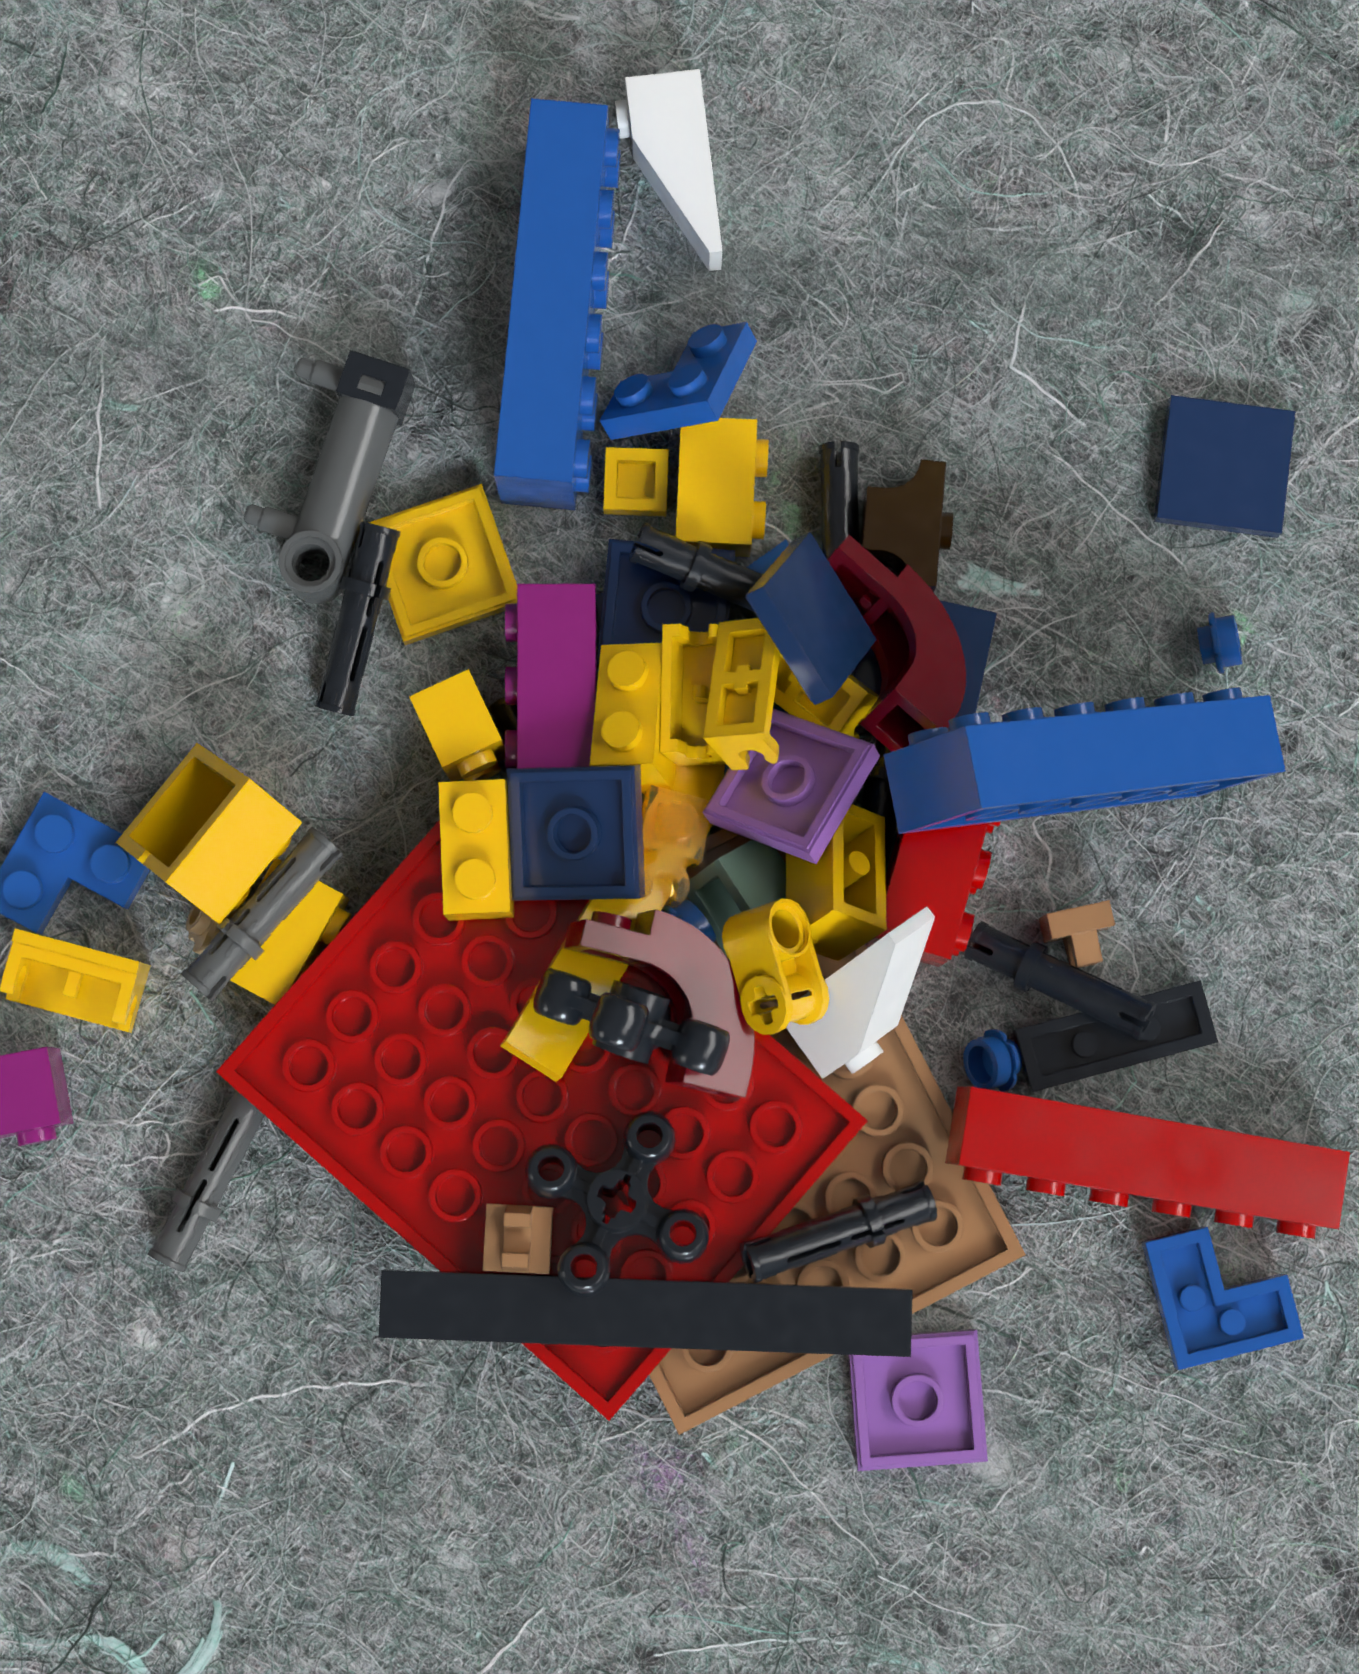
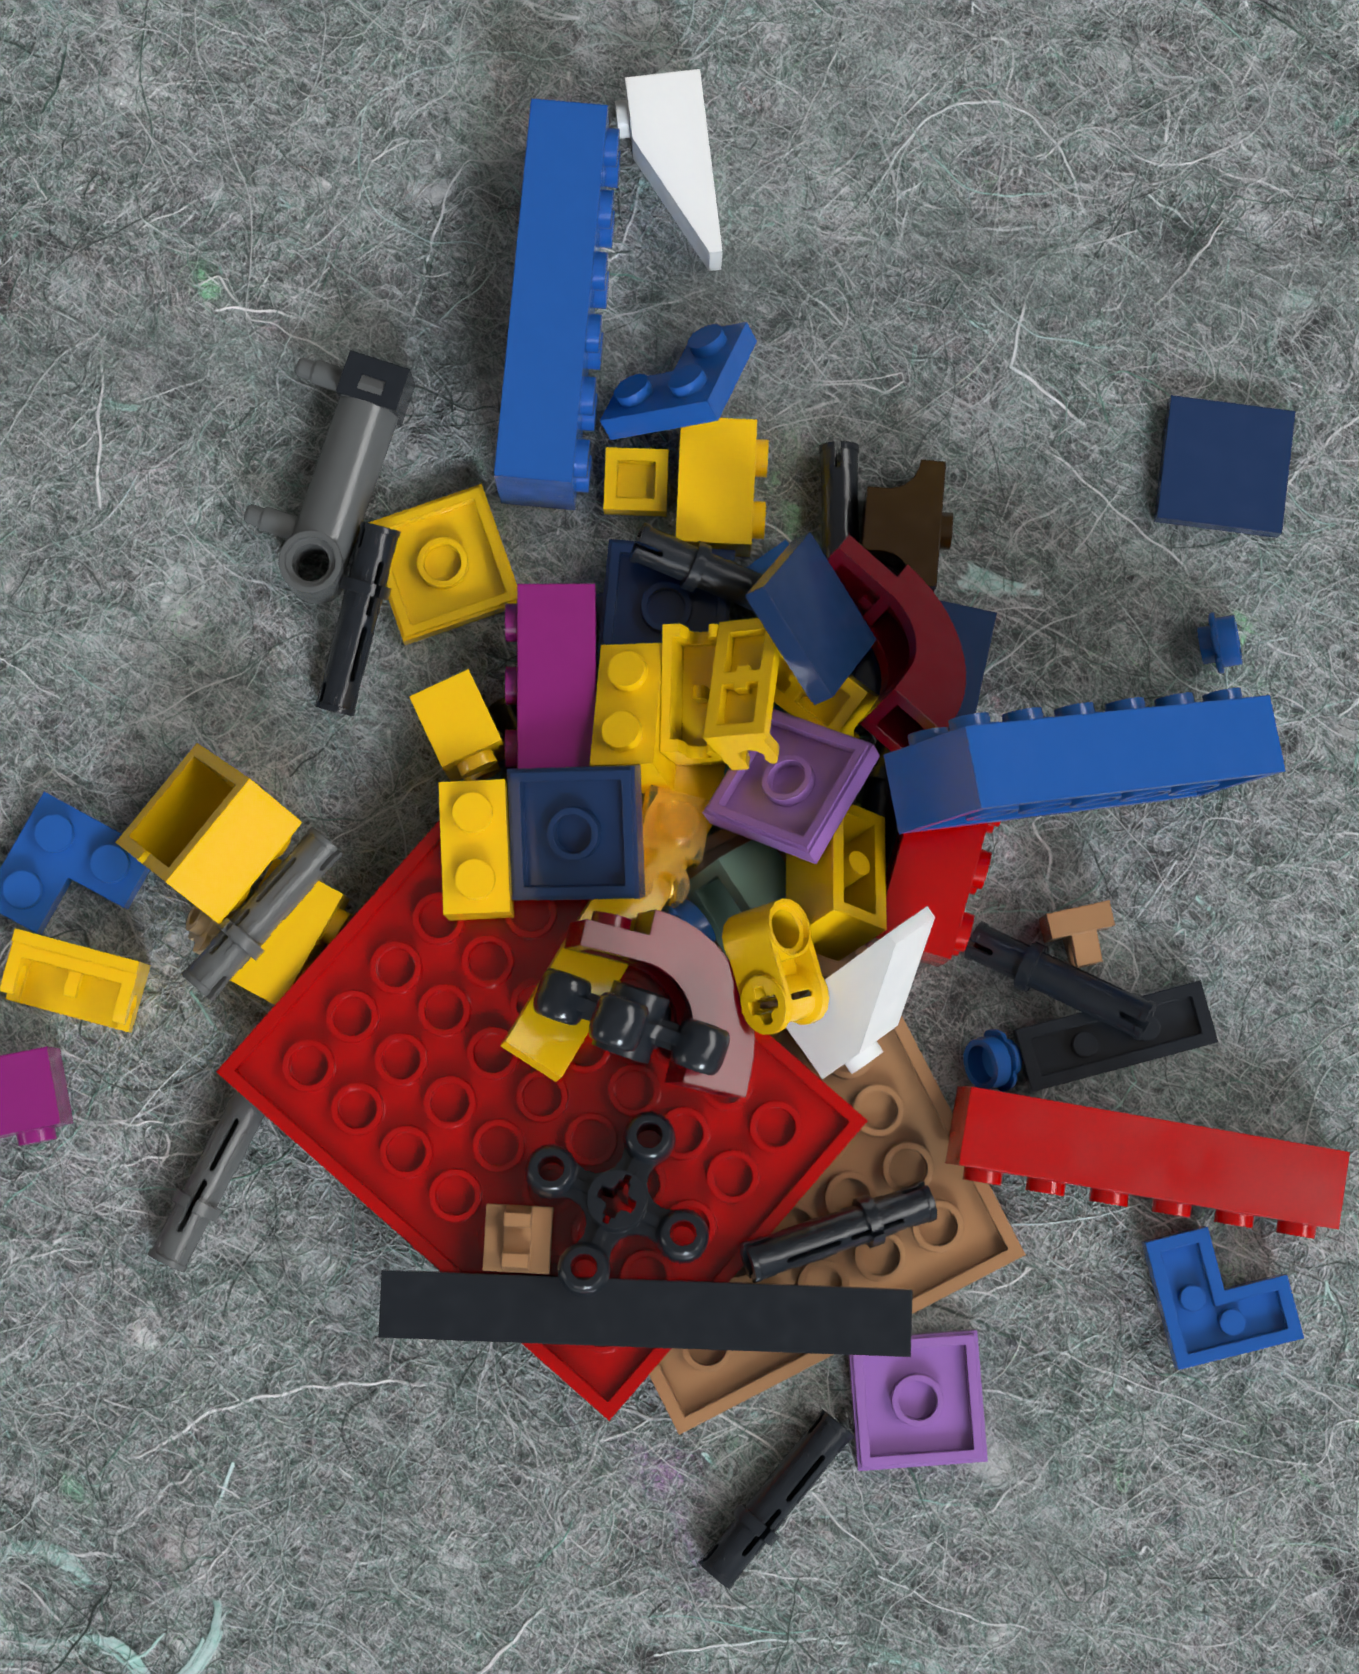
(773, 1502): none -> black pin

